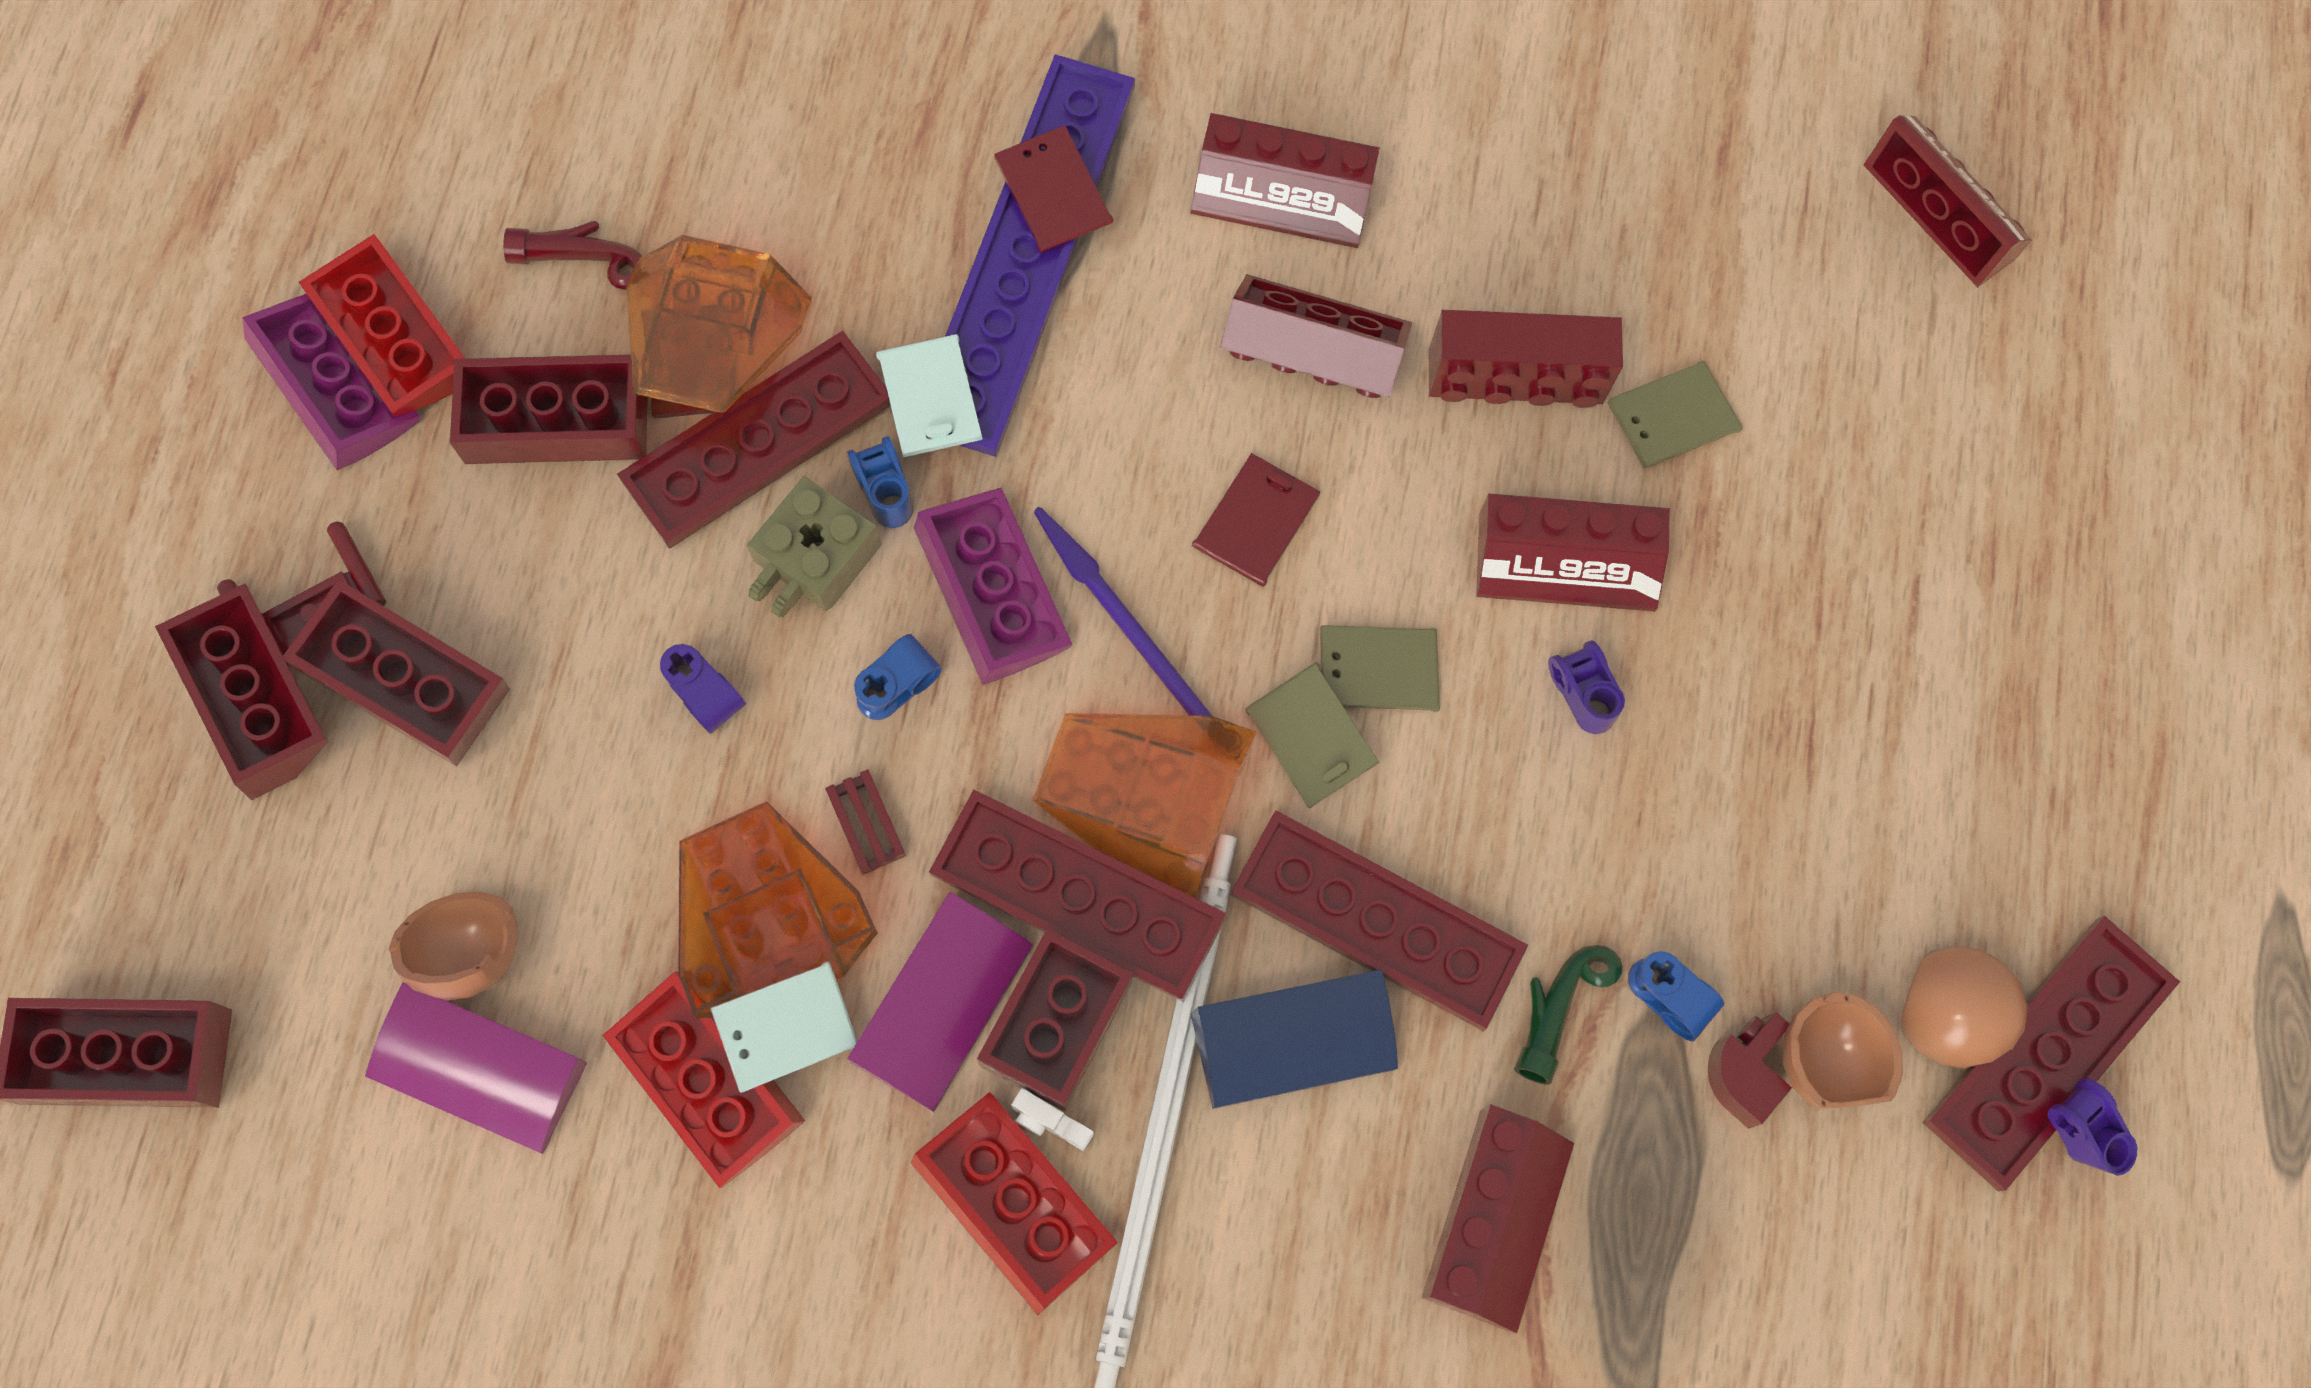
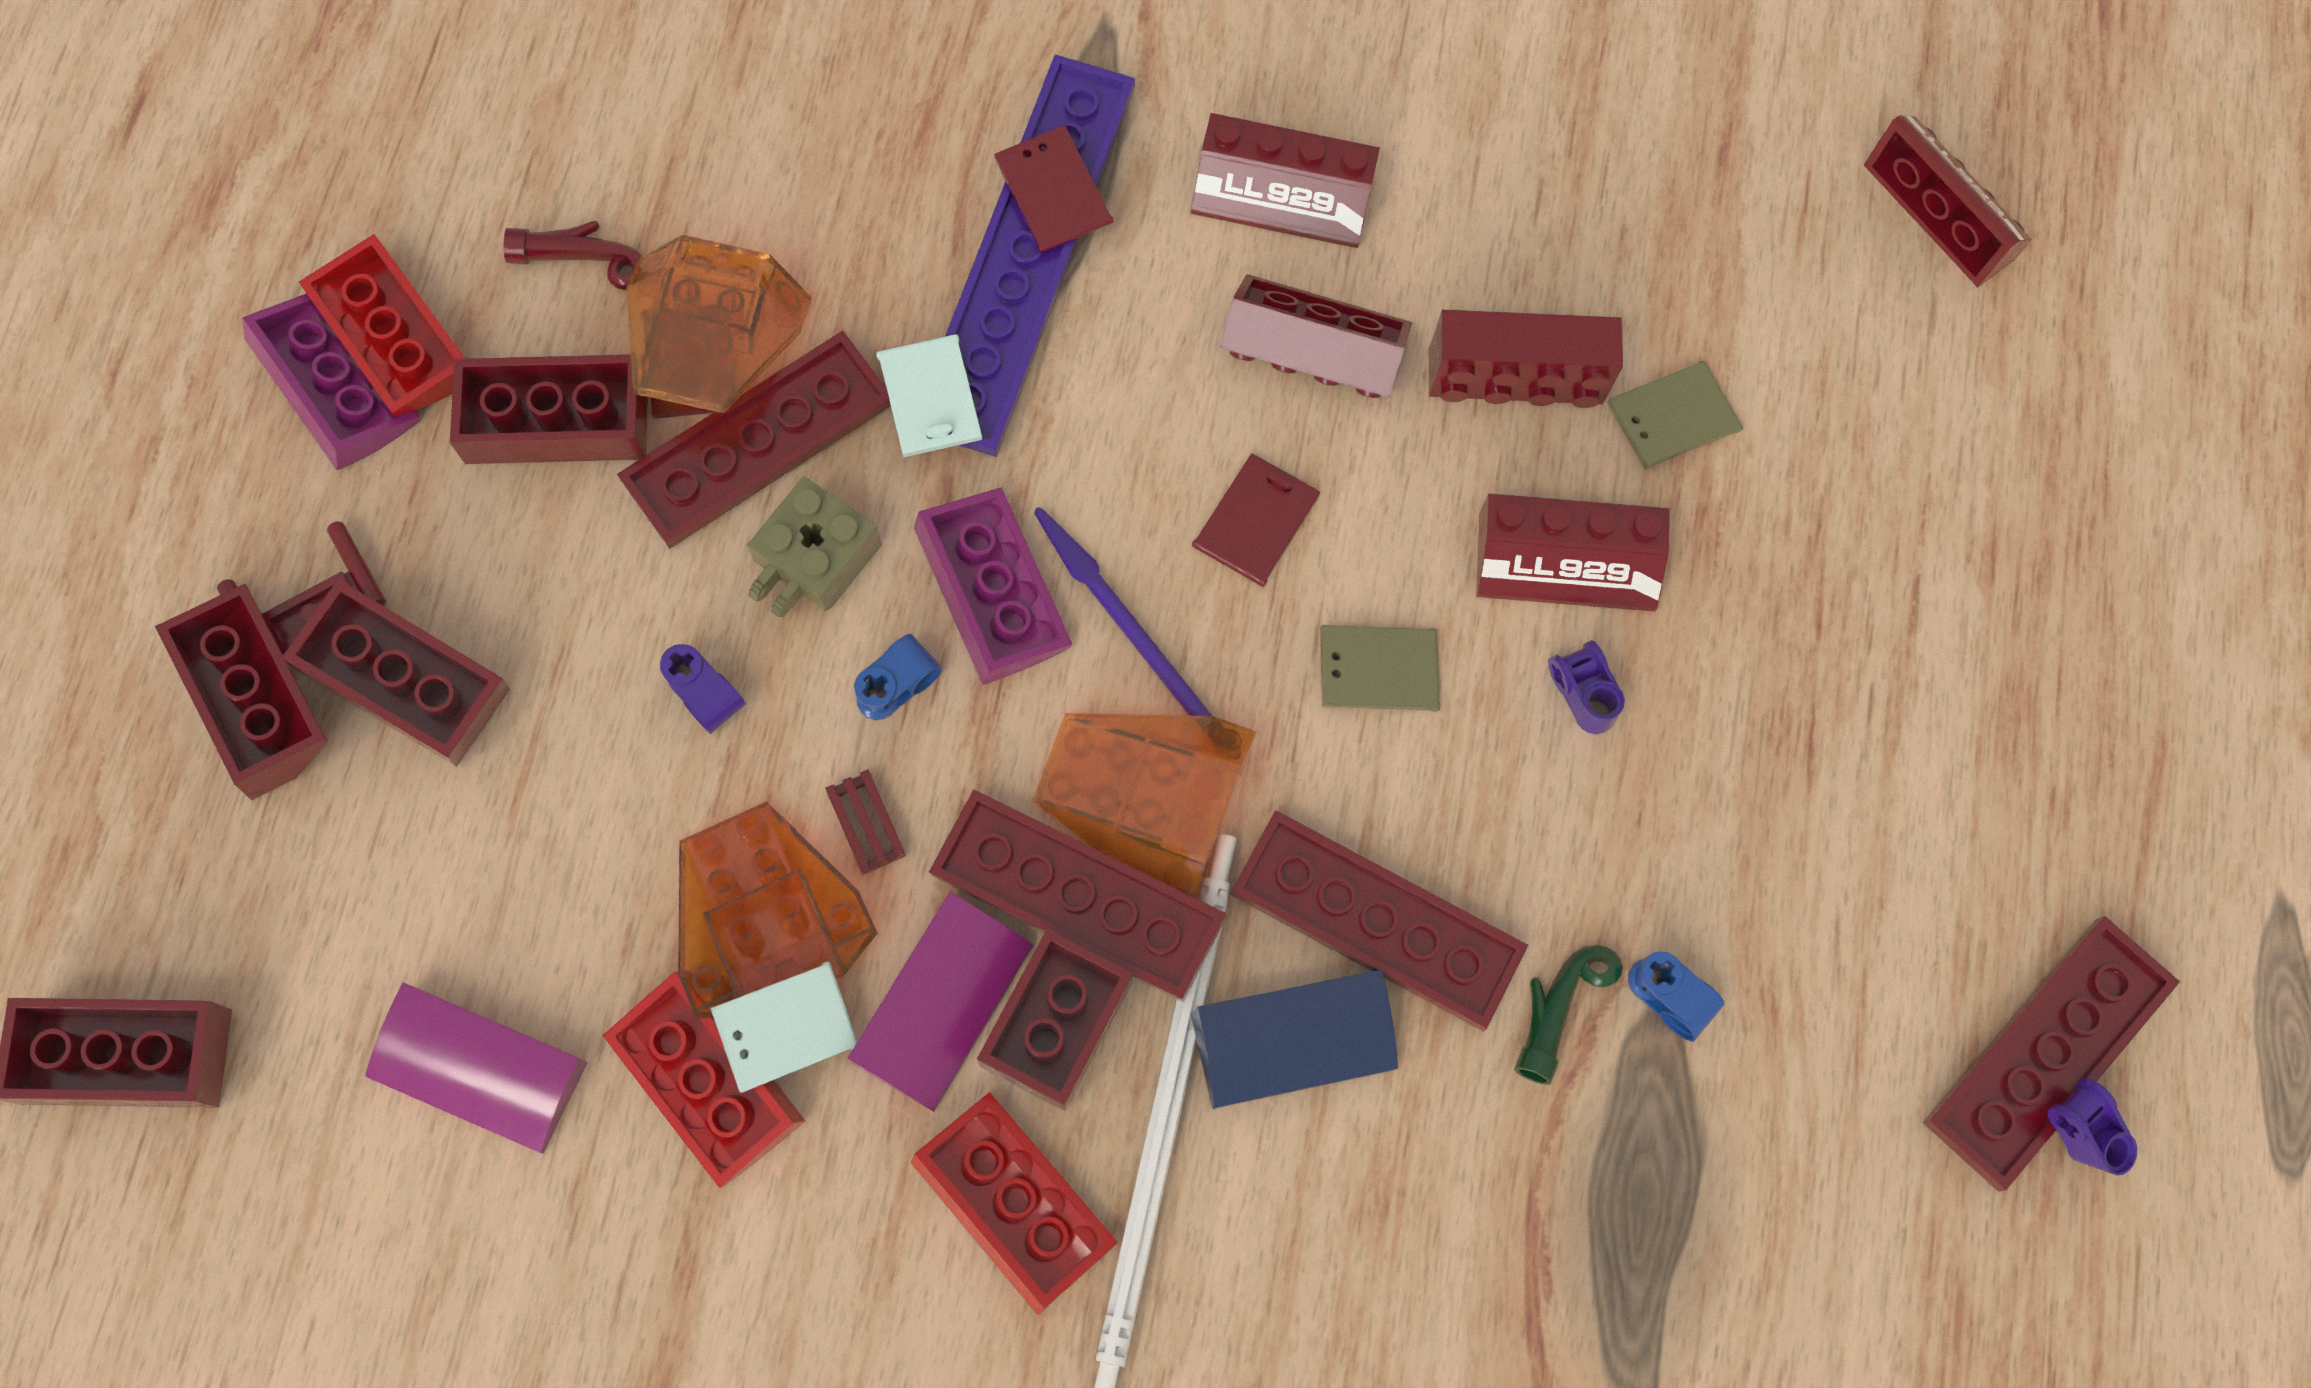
(455, 945): nougat cylinder -> none
(882, 476): blue piece -> none
(1038, 1115): white plate -> none
(1312, 735): olive container -> none
(1499, 1218): dark red slope -> none
(1741, 1077): dark red brick -> none
(1842, 1053): nougat cylinder -> none
(1964, 1008): nougat cylinder -> none

